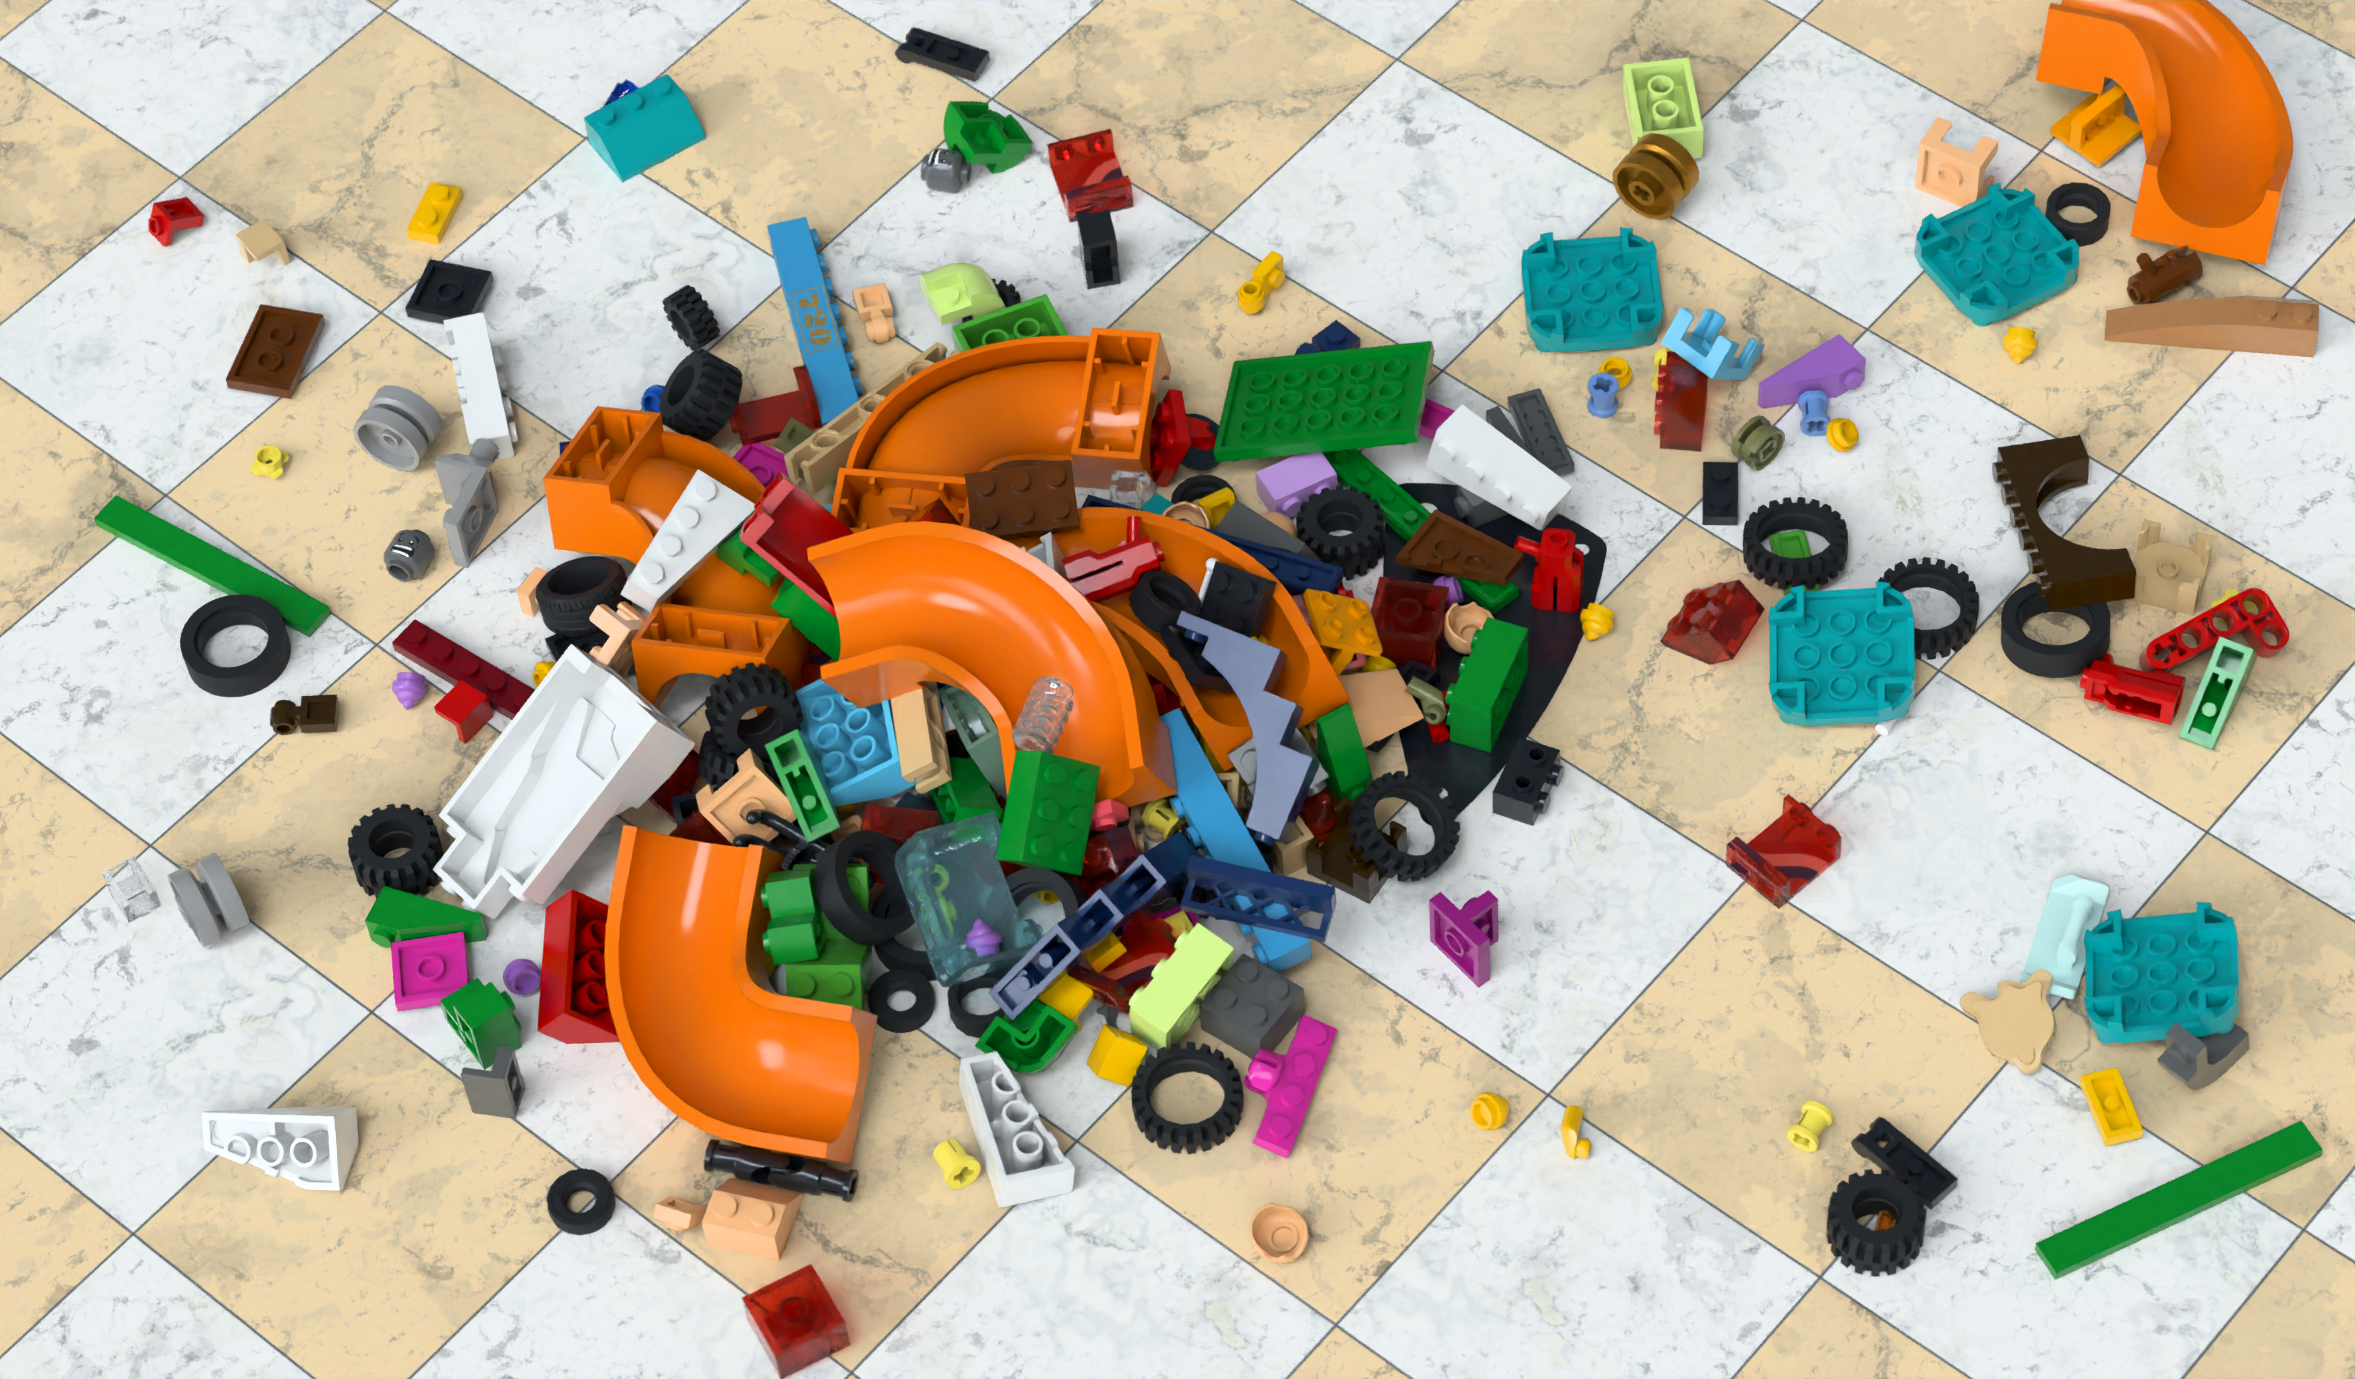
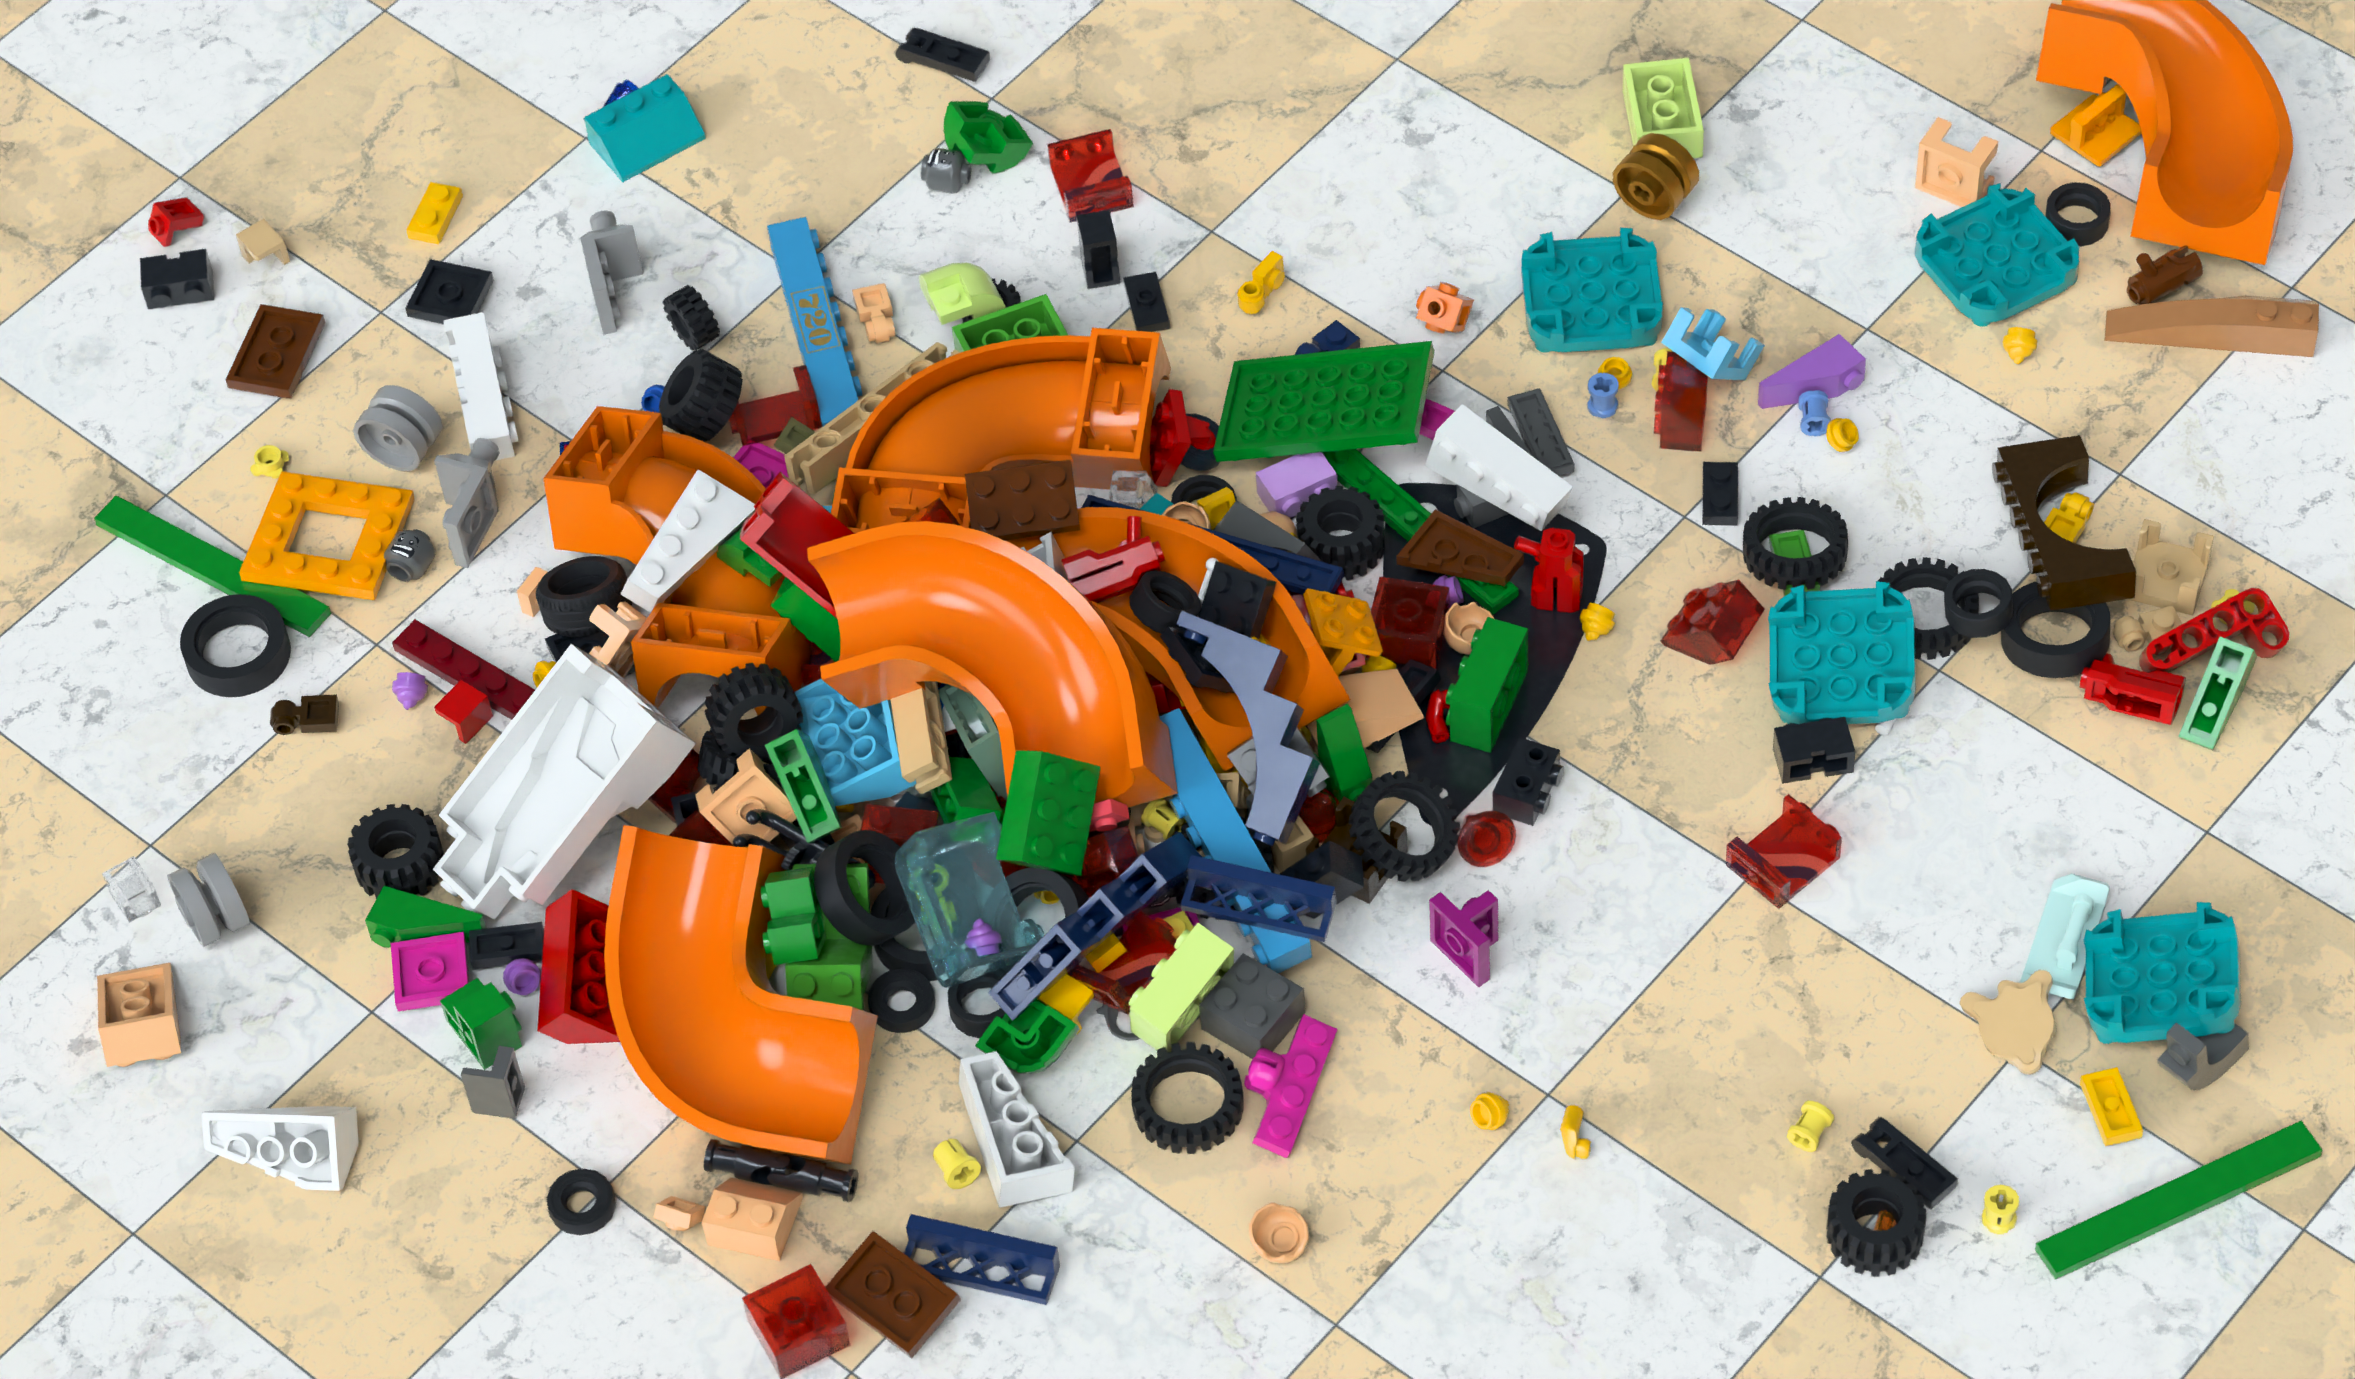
(138, 1015): none -> light nougat slope
(176, 280): none -> black brick
(361, 577): none -> light orange plate
(506, 943): none -> black plate
(609, 256): none -> light grey plate
(892, 1294): none -> reddish brown plate
(984, 1247): none -> dark blue fence
(1043, 715): clear piece -> none
(1116, 1055): yellow panel -> none
(1146, 302): none -> black plate
(1332, 867): none -> black brick
(1431, 700): olive arm -> none
(1443, 308): none -> orange brick
(1486, 838): none -> clear red hat
(1758, 443): olive wheel -> none
(1813, 748): none -> black brick
(1978, 624): none -> black tyre
(2004, 1210): none -> light yellow bush
(2070, 517): none -> yellow plate
(2132, 632): none -> tan plate

